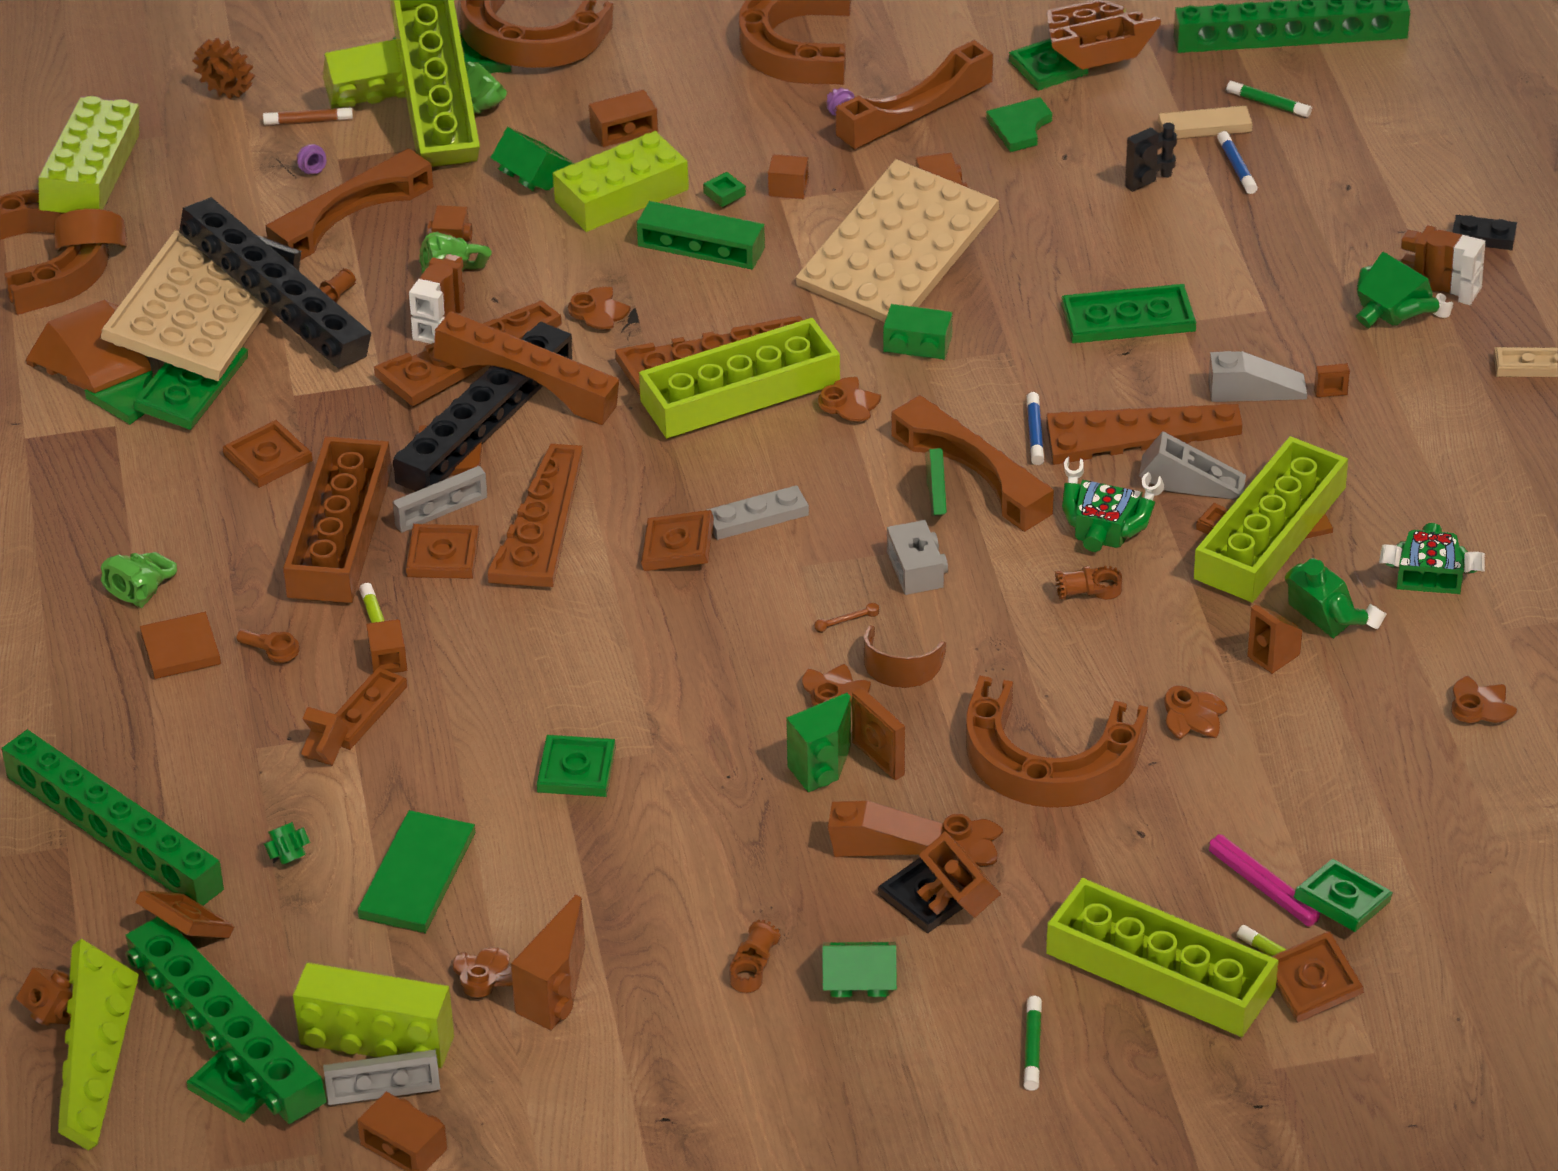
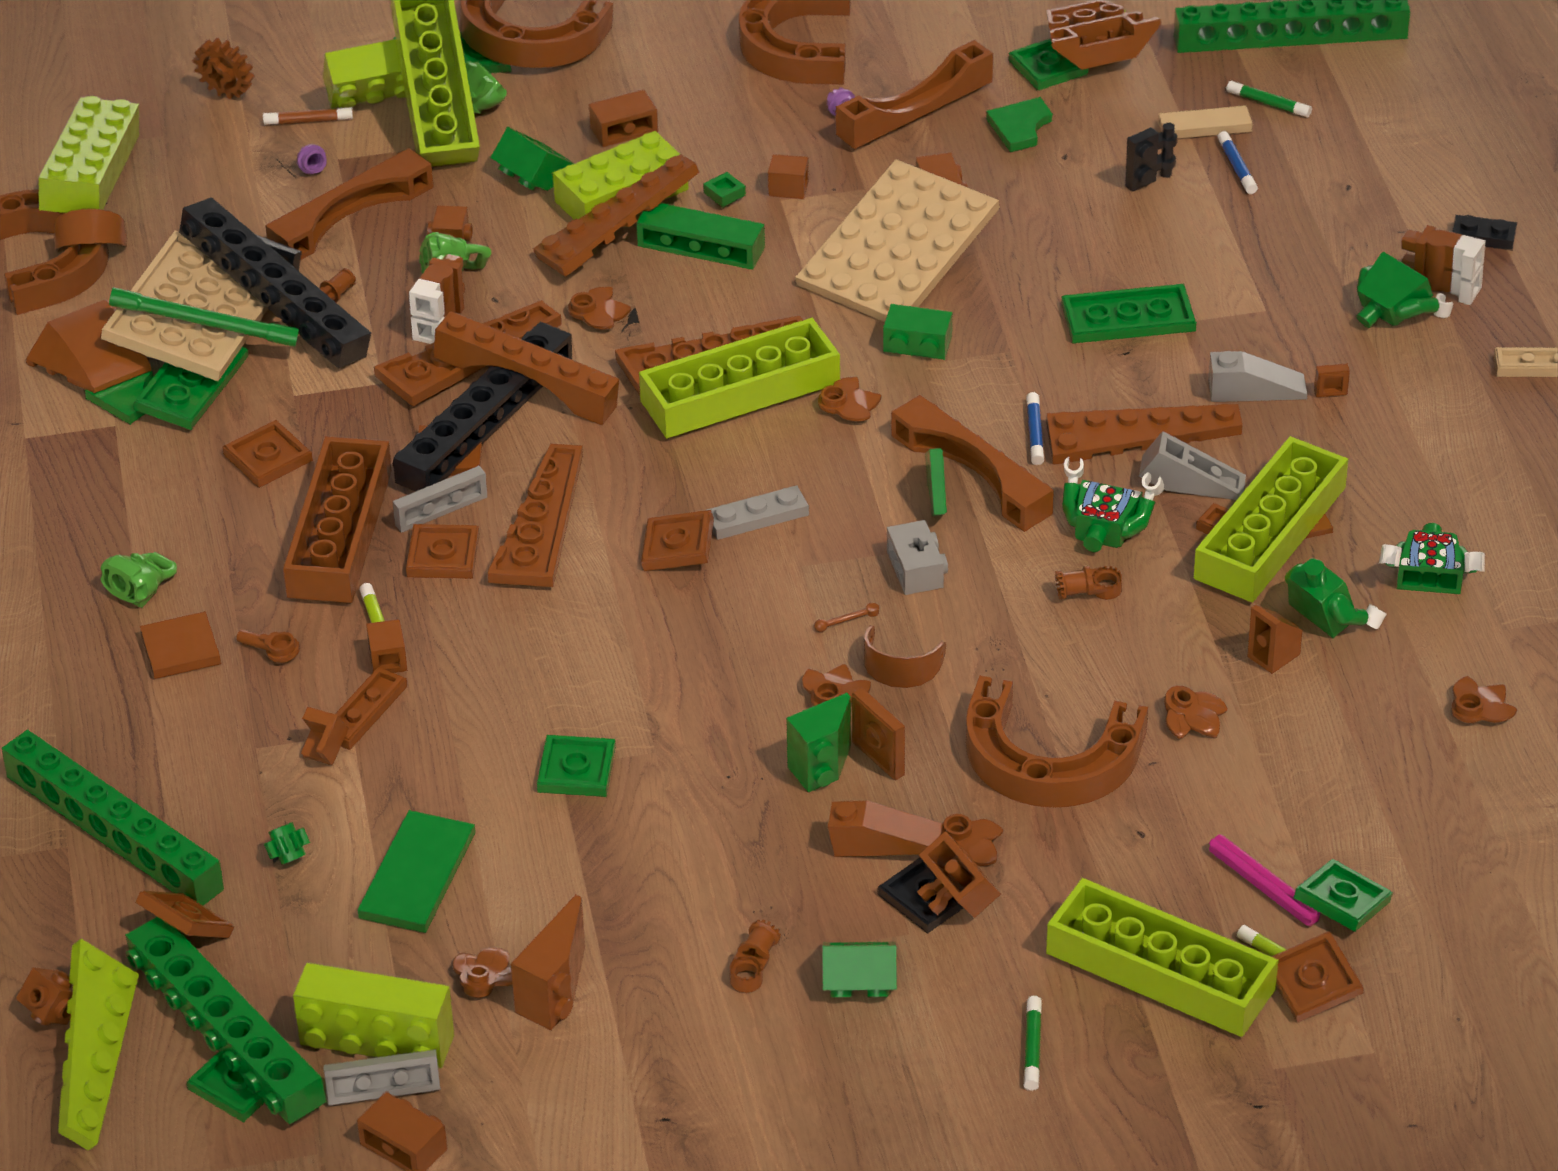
(137, 302): none -> green piece
(575, 242): none -> dark orange wing

